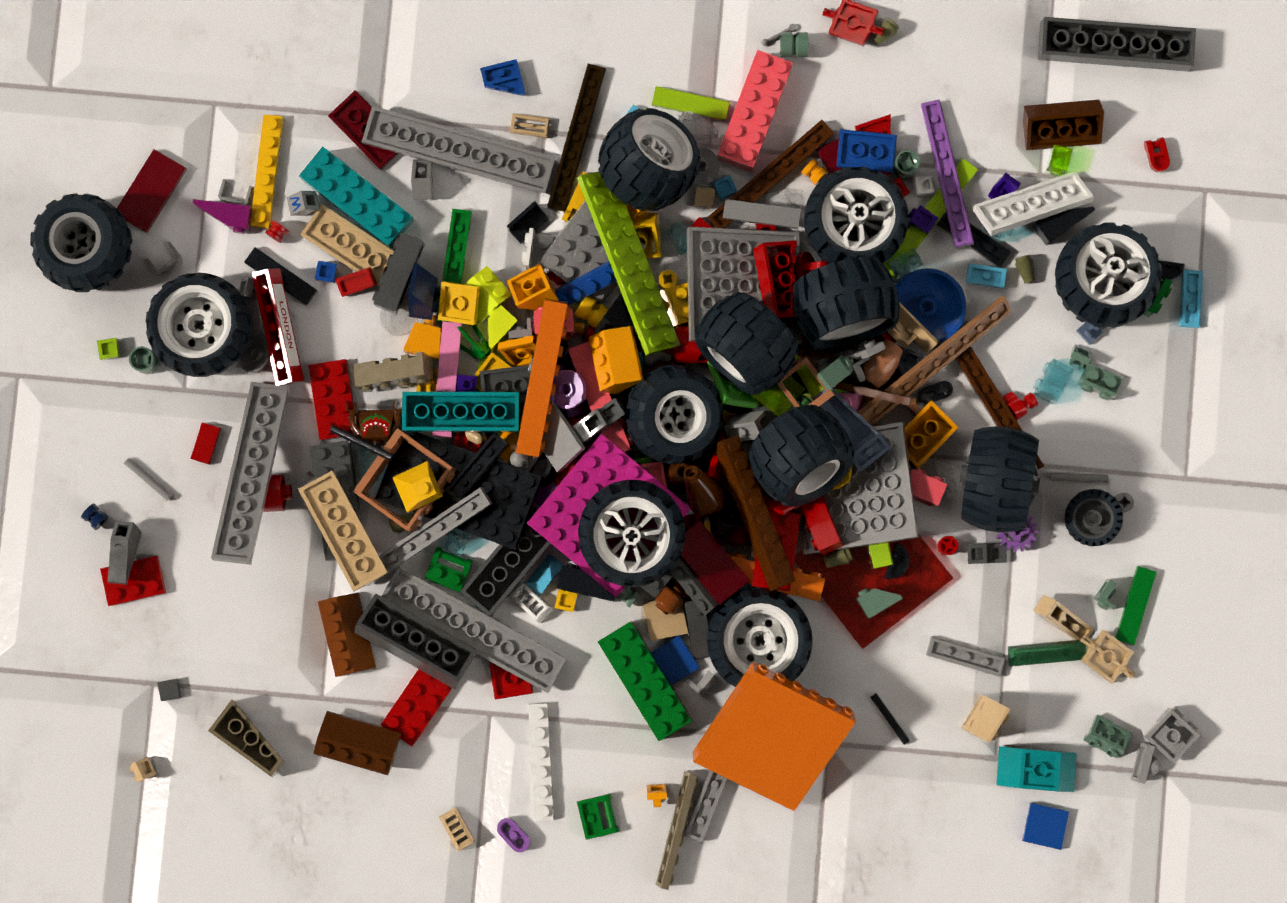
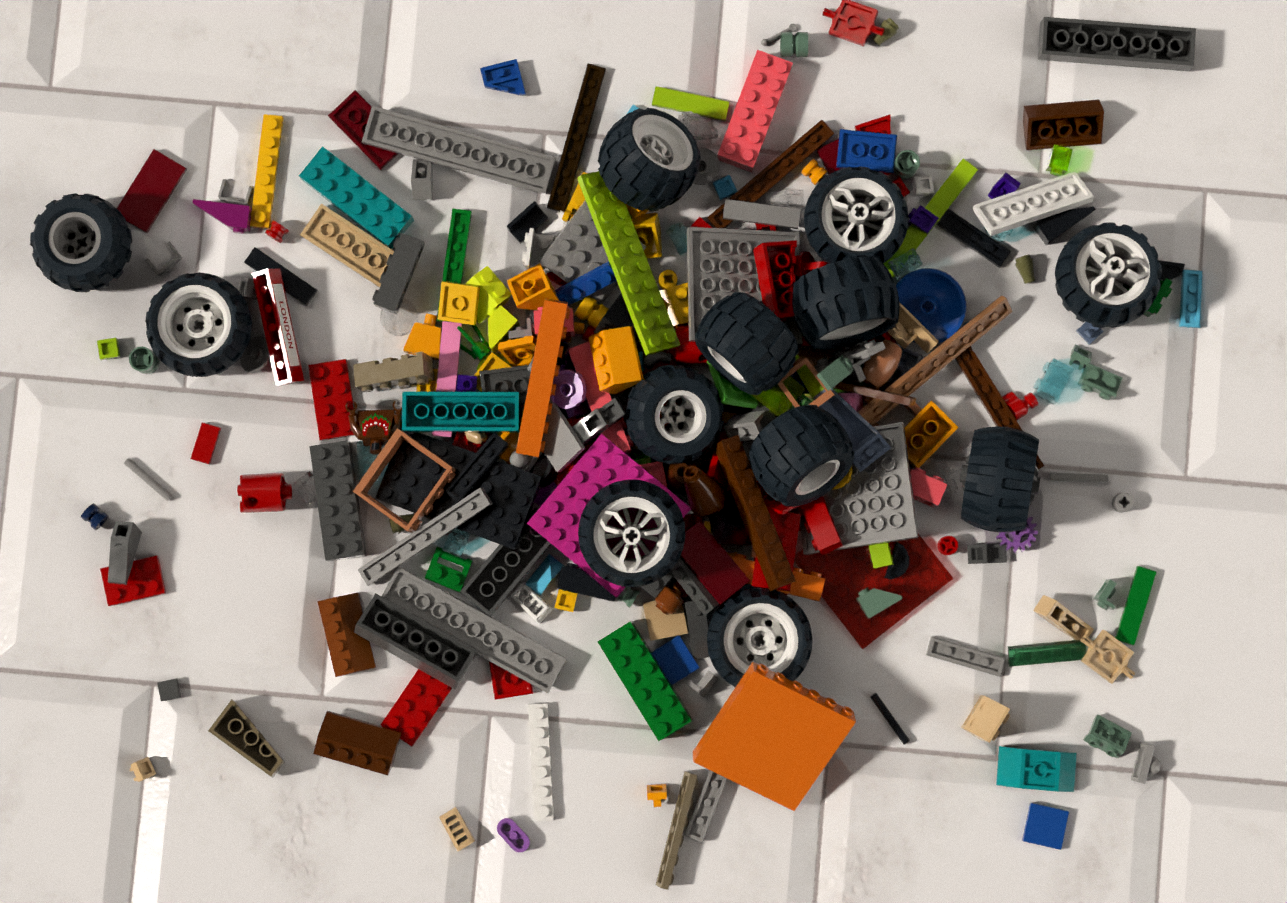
(250, 473): light grey plate -> none
(303, 203): light grey brick -> none
(326, 271): blue plate -> none
(343, 531): tan plate -> none
(356, 281): red tile -> none
(362, 443): black bar -> none
(417, 486): yellow slope -> none
(423, 294): dark blue slope -> none
(526, 132): tan tile -> none
(591, 817): green plate -> none
(704, 197): tan tile -> none
(838, 557): olive cone -> none
(933, 388): black beam -> none
(947, 173): medium lavender tile -> none
(986, 275): medium azure plate -> none
(1097, 502): wheel -> none
(1158, 161): red plate -> none
(1172, 734): light grey plate -> none

